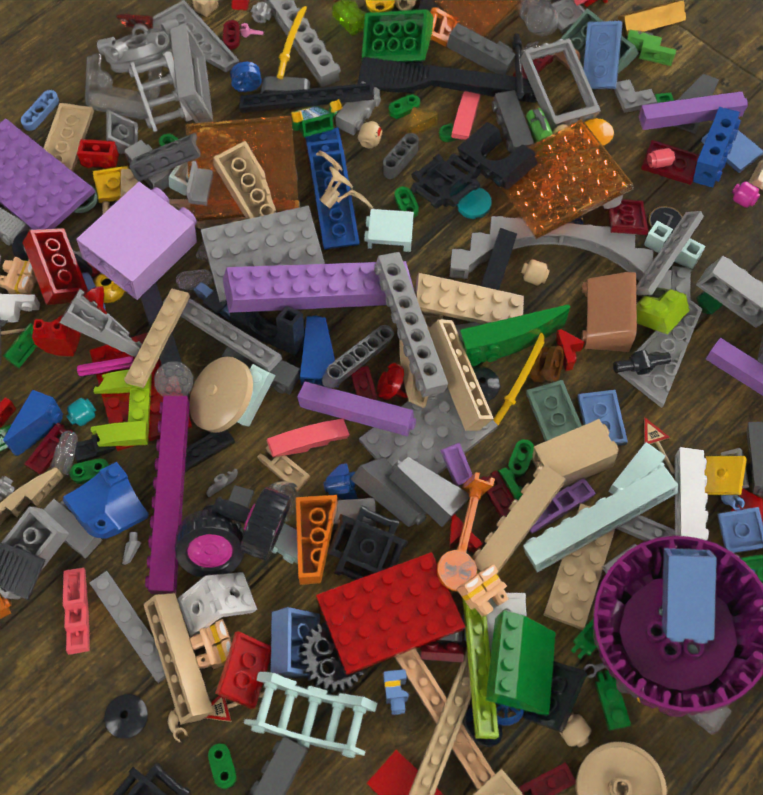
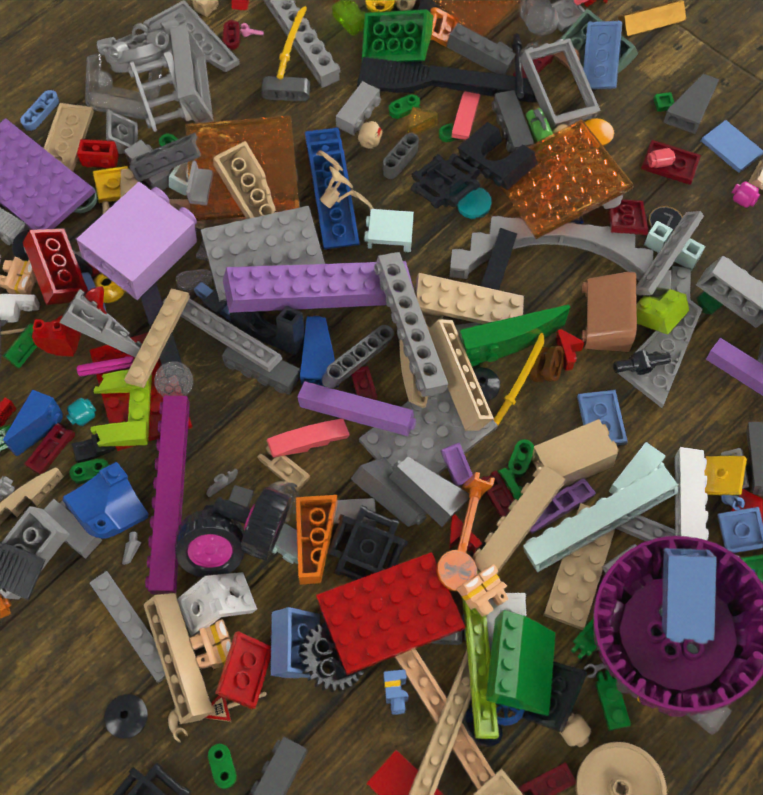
(65, 452): clear arm -> none
(76, 611): coral slope -> none
(130, 20): clear red slope -> none
(207, 448): black tile -> none
(221, 394): tan dish -> none
(246, 79): blue wheel -> none
(261, 12): light grey gear -> none
(261, 382): light aqua brick -> none
(306, 97): black plate -> none
(315, 119): green torso -> none
(316, 696): light aqua fence -> none
(340, 483): blue brick -> none
(391, 382): red tile -> none
(408, 203): green plate -> none
(442, 652): dark red plate -> none
(535, 272): tan head -> none
(553, 409): sand green plate -> none
(633, 100): light grey plate -> none
(650, 47): bright green plate -> none
(653, 435): piece -> none
(689, 110): medium lavender brick -> none
(723, 128): blue brick -> none

